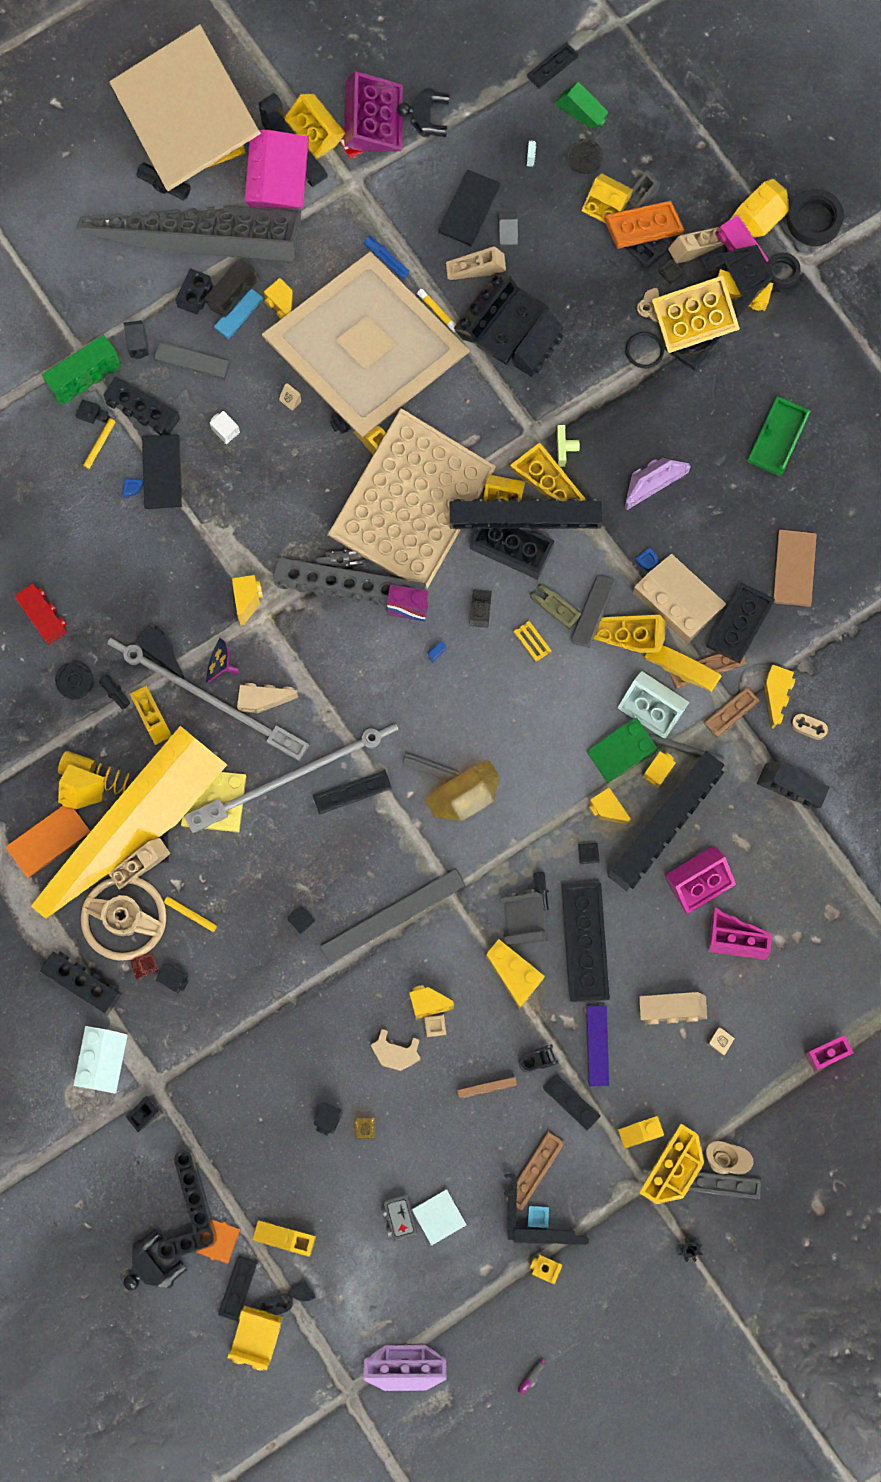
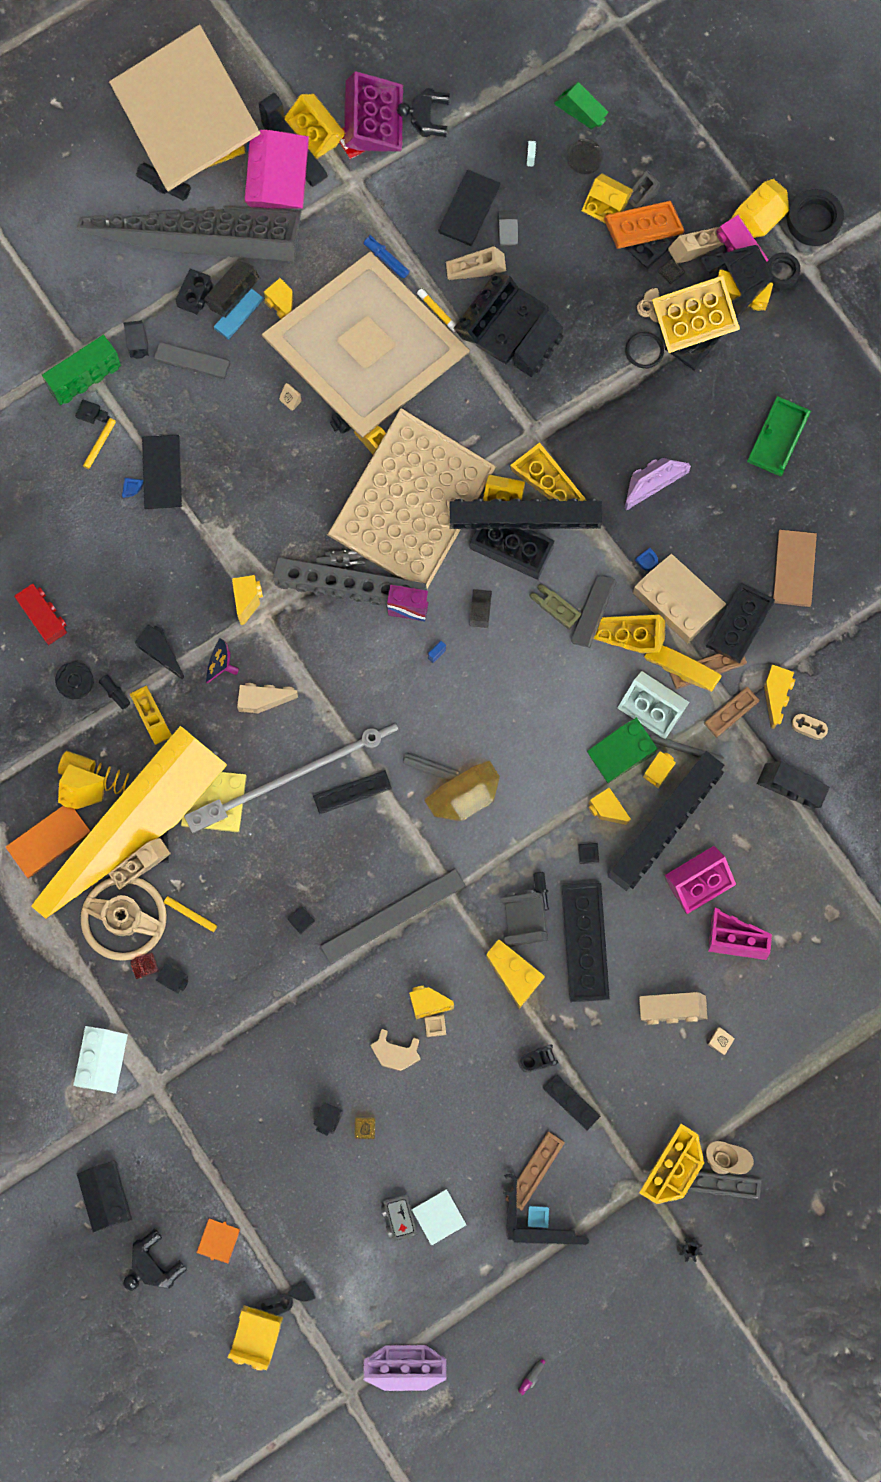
(53, 967): black brick -> none
(104, 1196): none -> black slope
(119, 389): black brick -> none
(143, 1113): black slope -> none
(193, 1210): black beam -> none
(224, 427): white brick -> none
(238, 1288): black tile -> none
(277, 738): light grey bar -> none
(284, 1238): yellow slope -> none
(485, 1088): medium nougat tile -> none
(523, 628): yellow tile -> none
(551, 1275): yellow brick -> none
(552, 65): black tile -> none
(564, 445): yellowish green tile -> none
(597, 1046): dark purple tile -> none
(641, 1132): yellow slope -> none
(829, 1053): dark pink brick -> none

